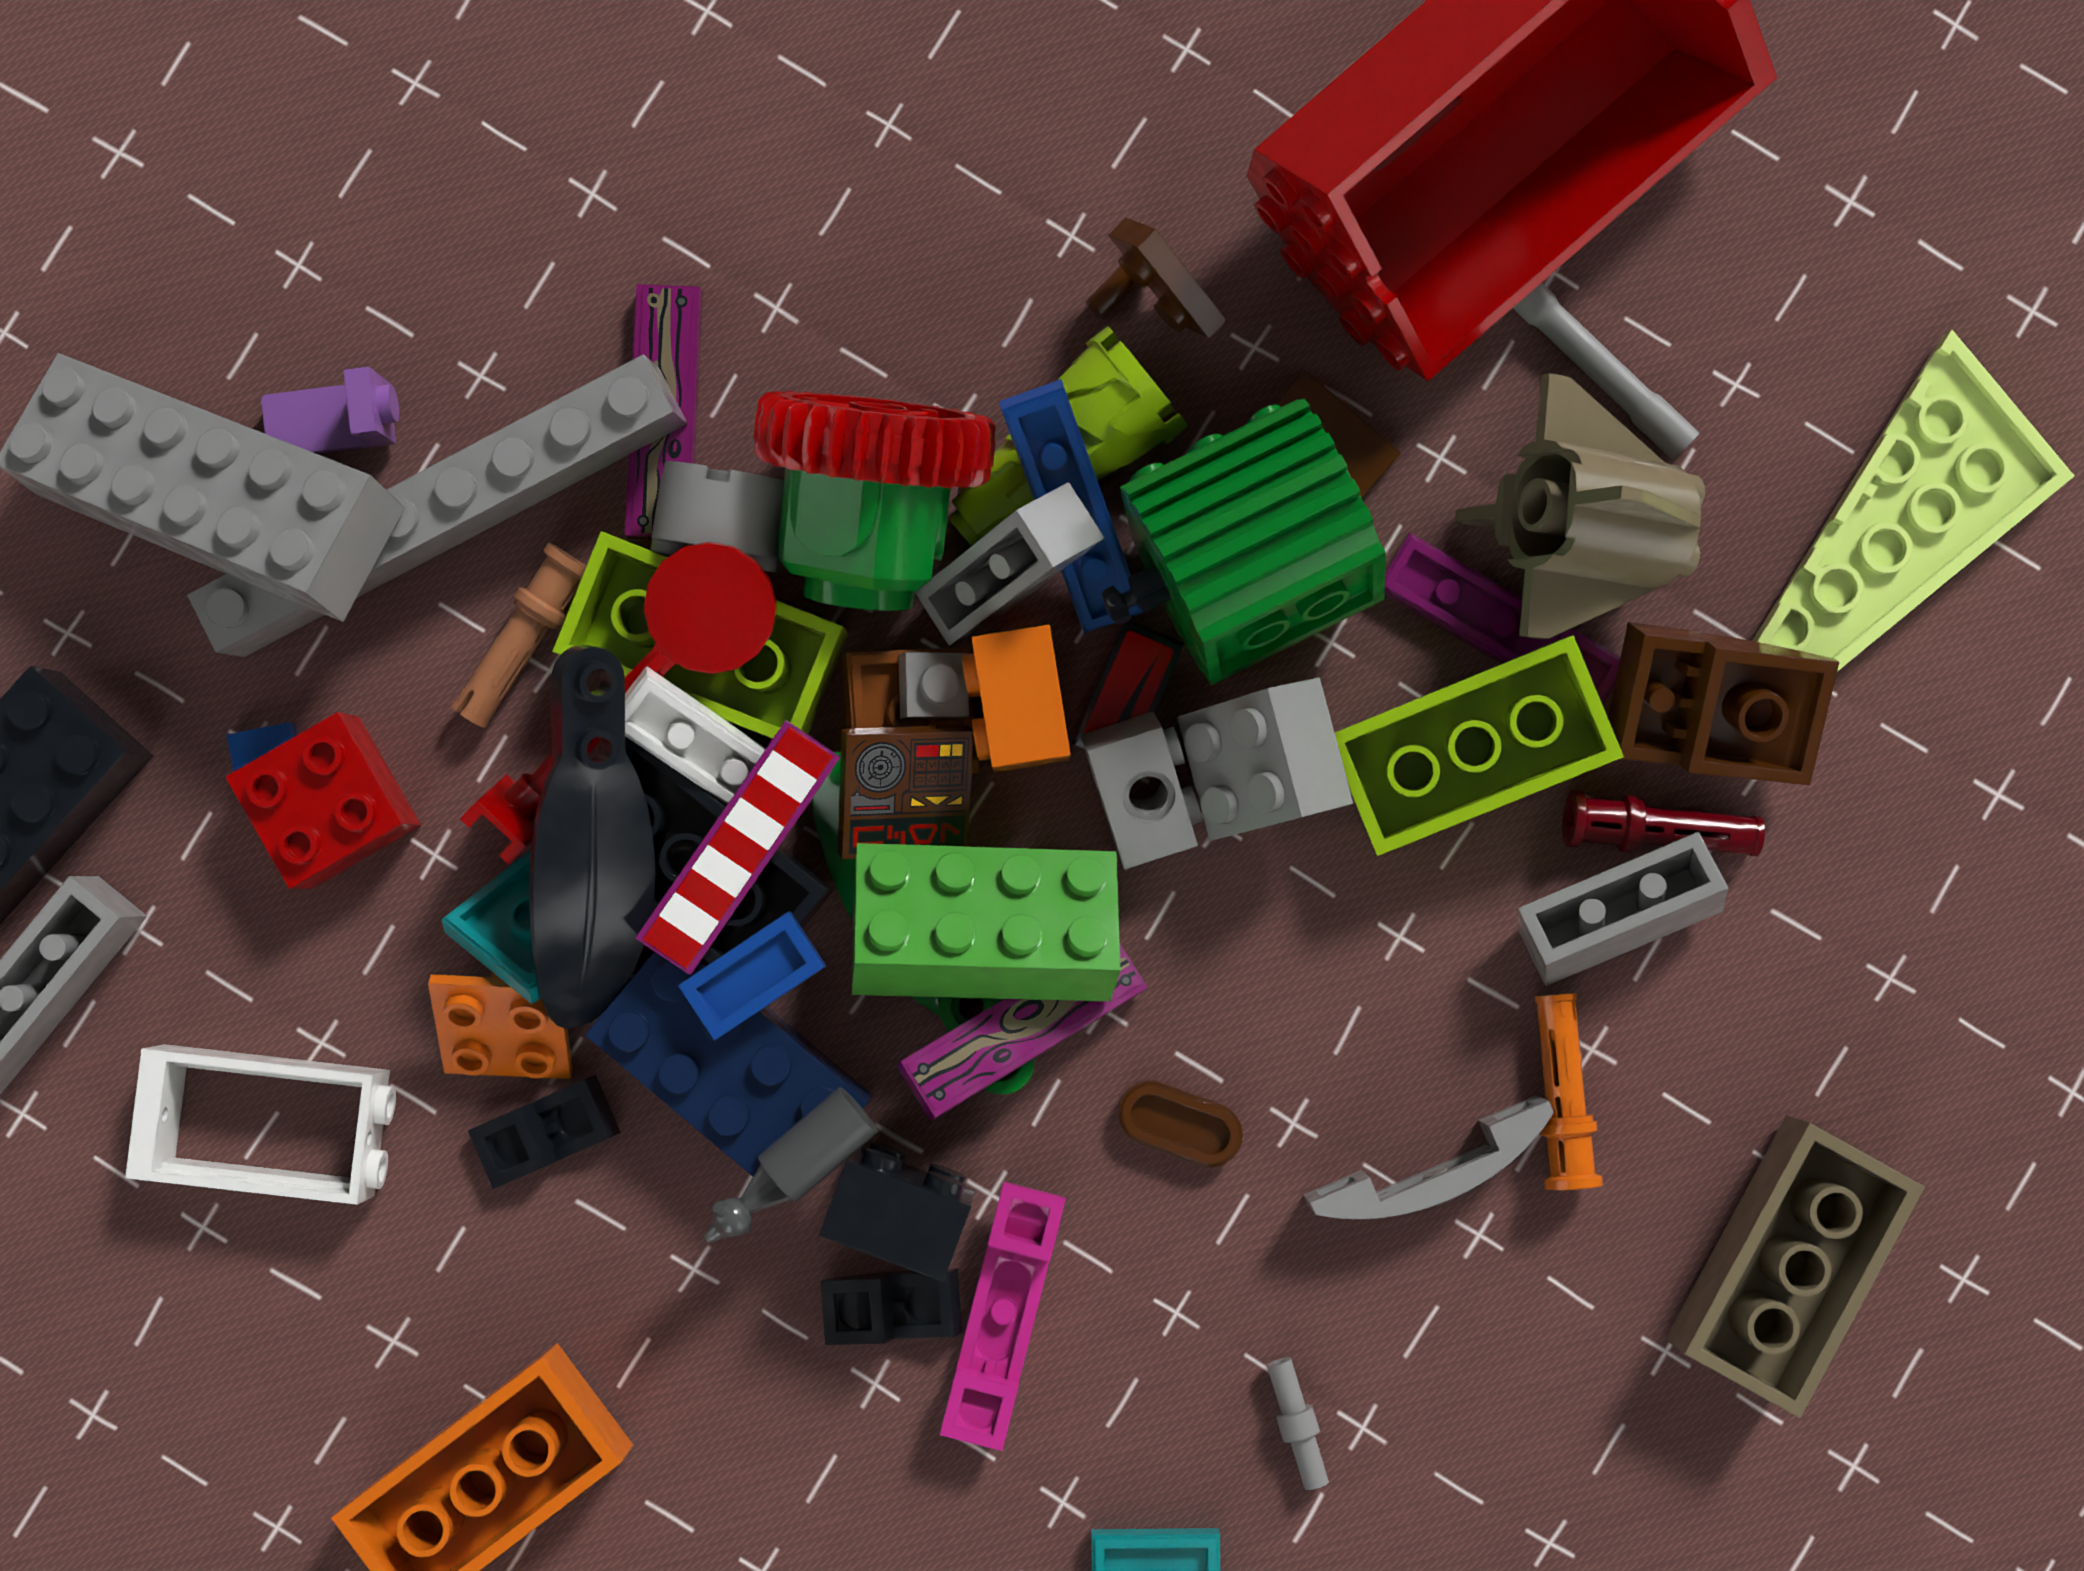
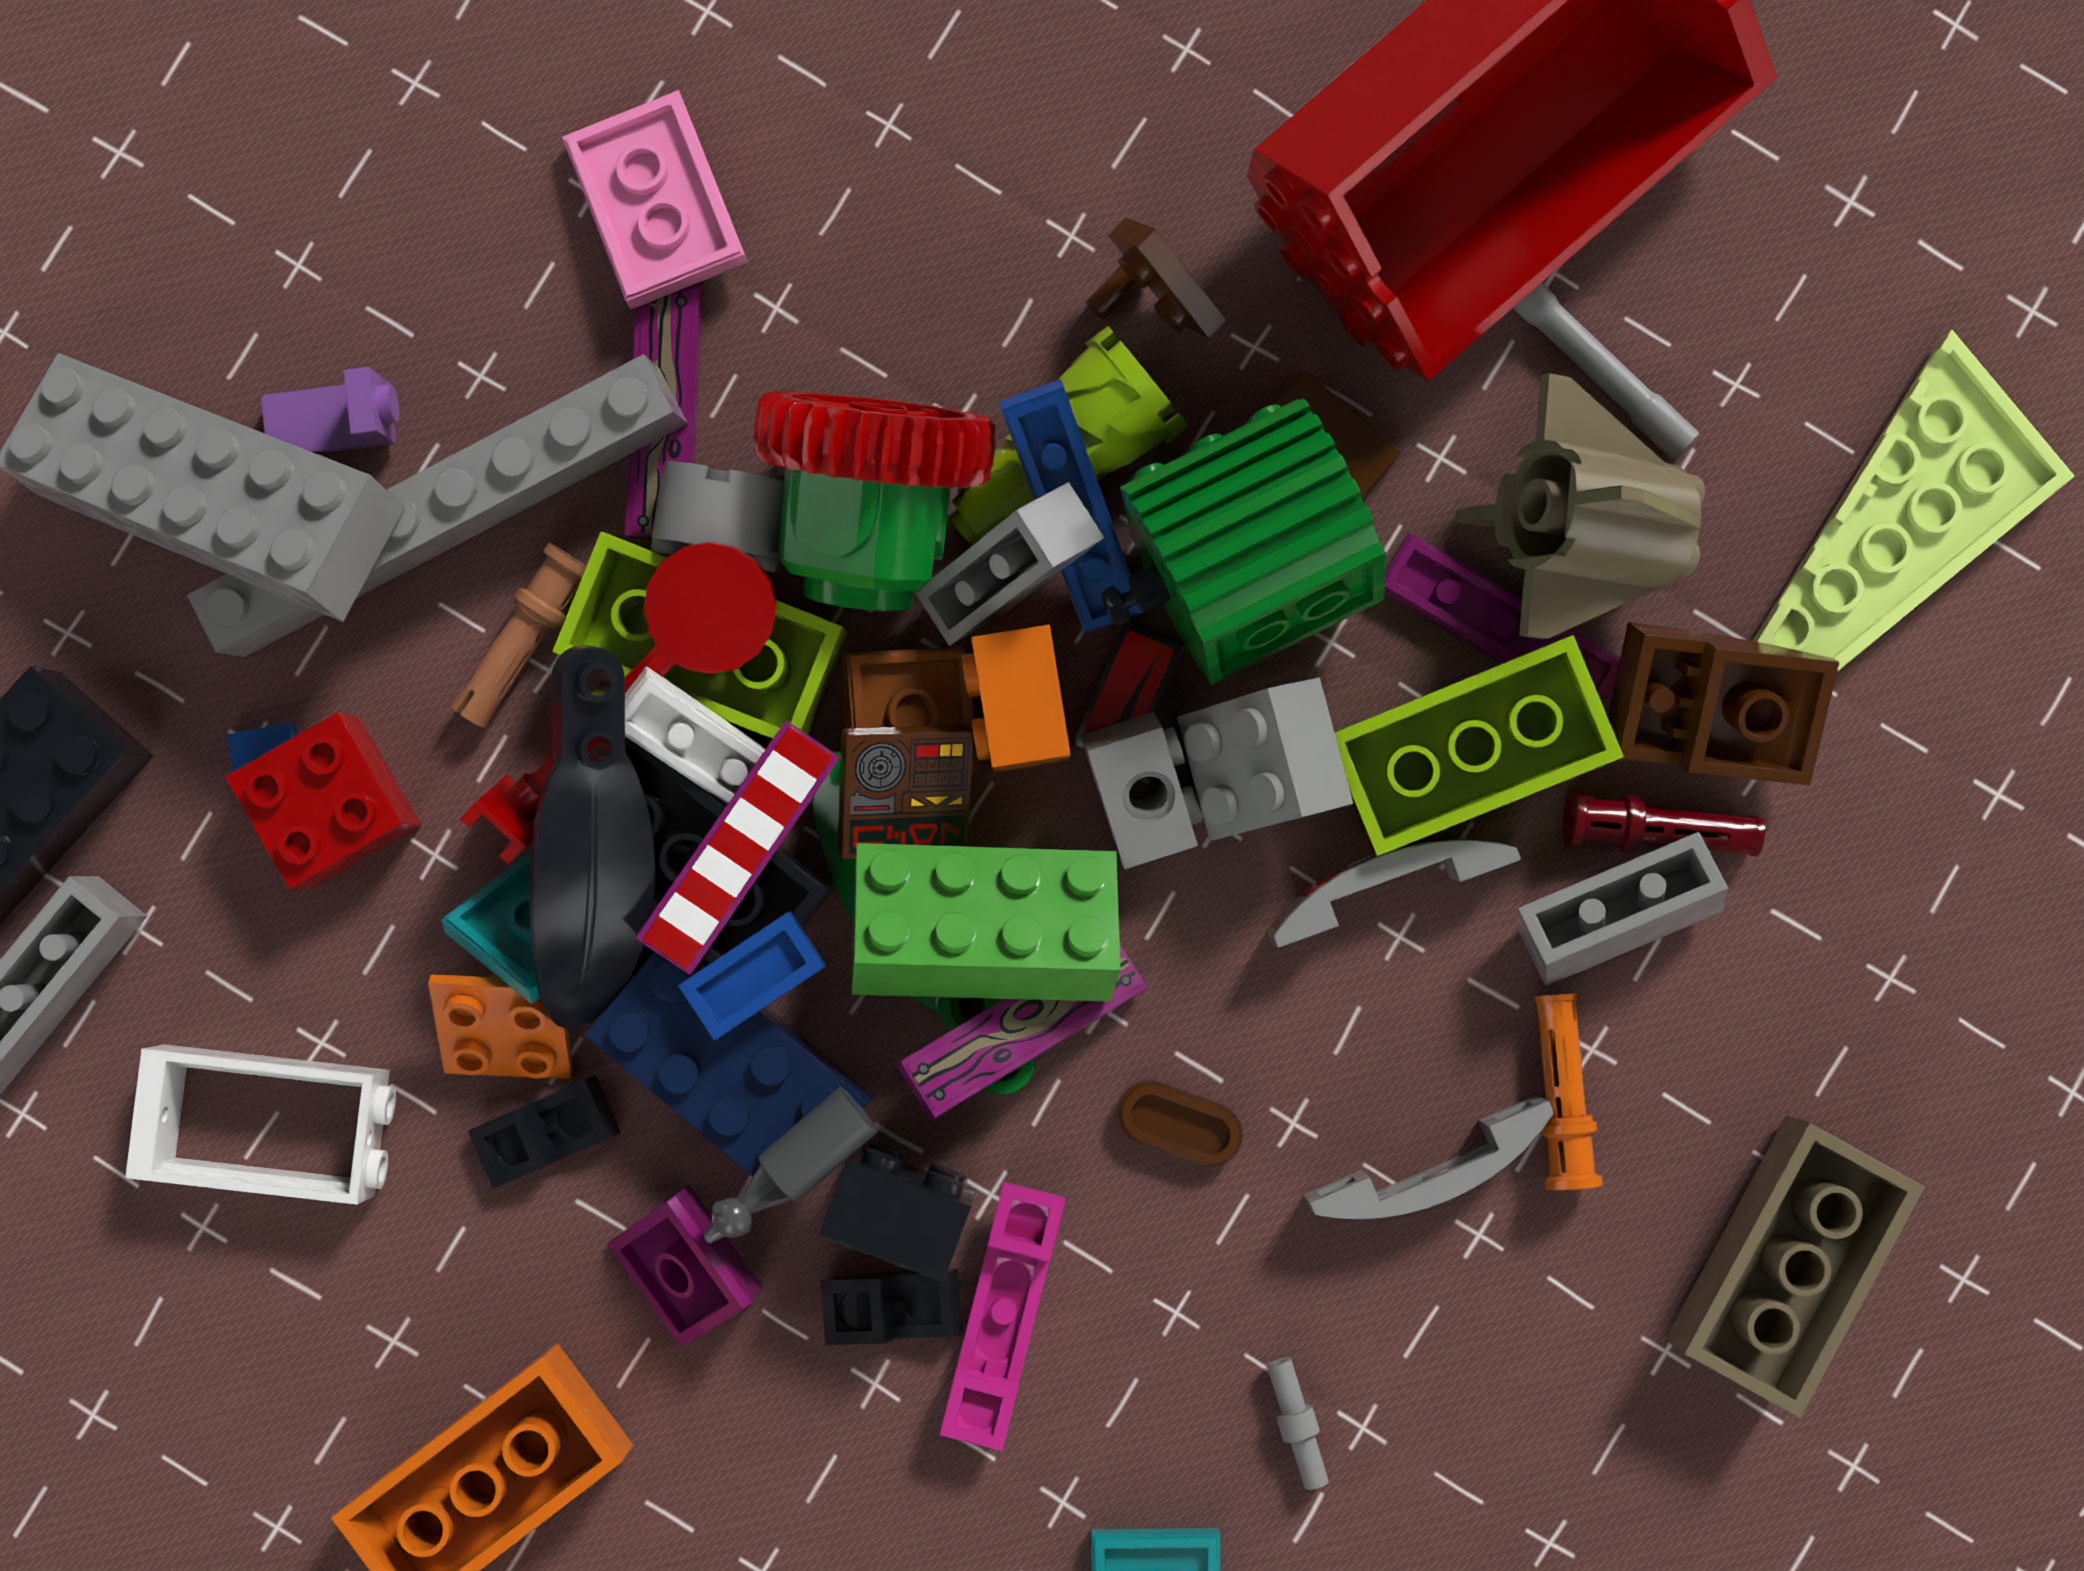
(654, 200): none -> bright pink tile
(679, 1272): none -> magenta slope
(932, 686): light grey plate -> none
(1313, 911): none -> light grey slope

